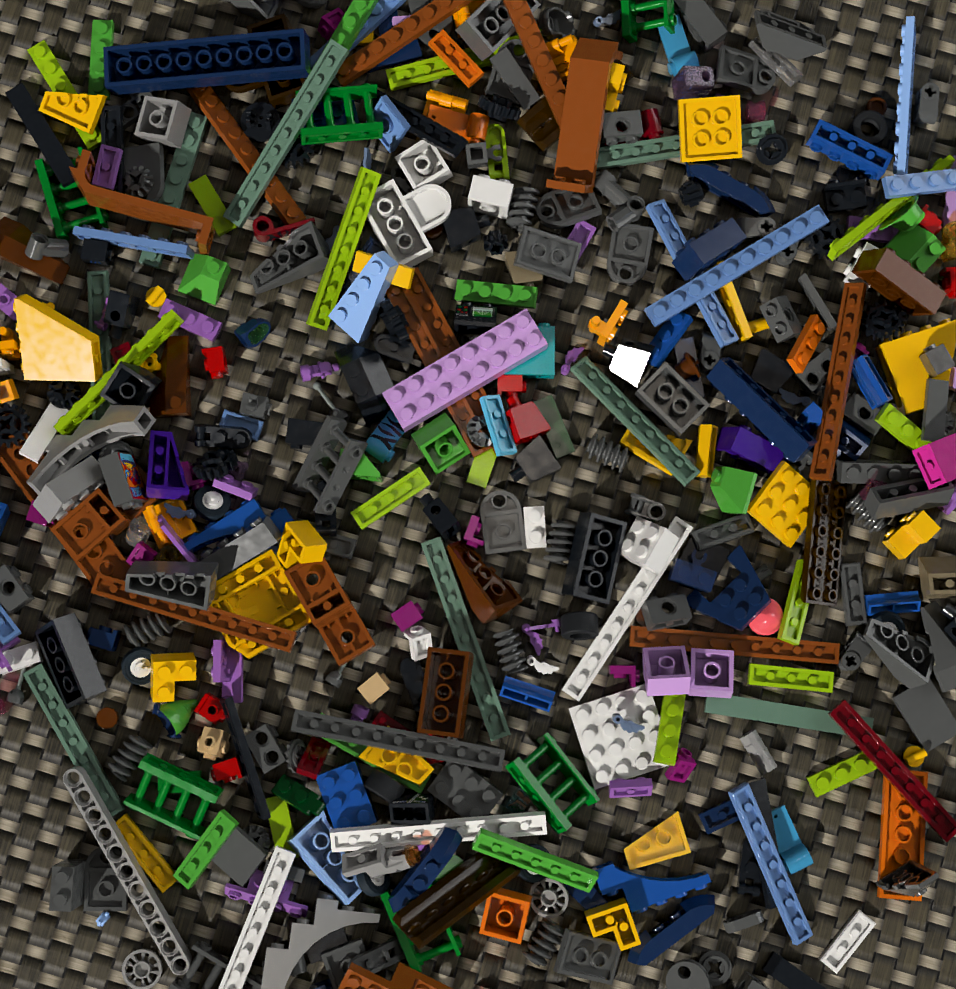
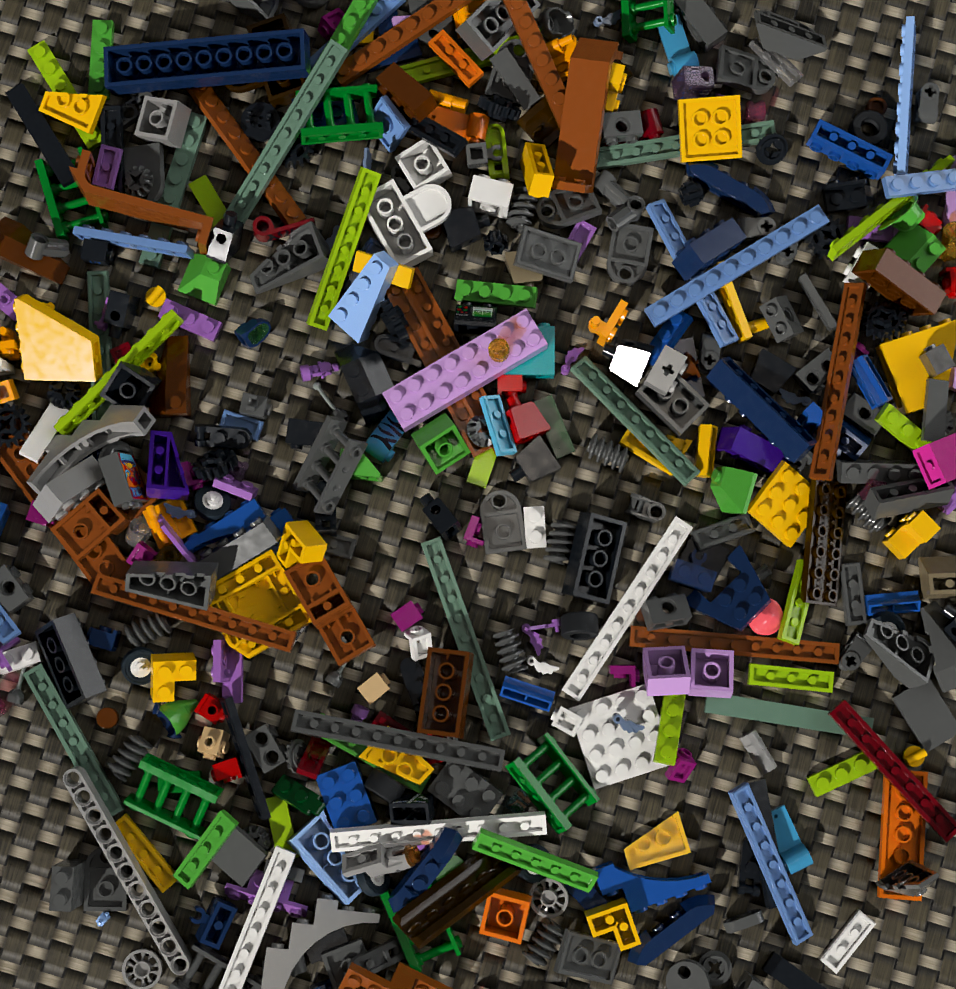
(214, 921): none -> dark blue brick
(216, 361): red brick -> none
(225, 238): none -> black torso
(390, 498): lime plate -> none
(406, 92): none -> reddish brown brick
(485, 591): reddish brown wedge -> none
(497, 346): none -> clear yellow wheel
(536, 170): none -> yellow brick
(566, 721): none -> white bracket
(630, 788): medium lavender plate -> none
(648, 545): white brick -> none
(668, 358): none -> light grey brick
(718, 816): dark blue plate -> none
(806, 343): orange plate -> none

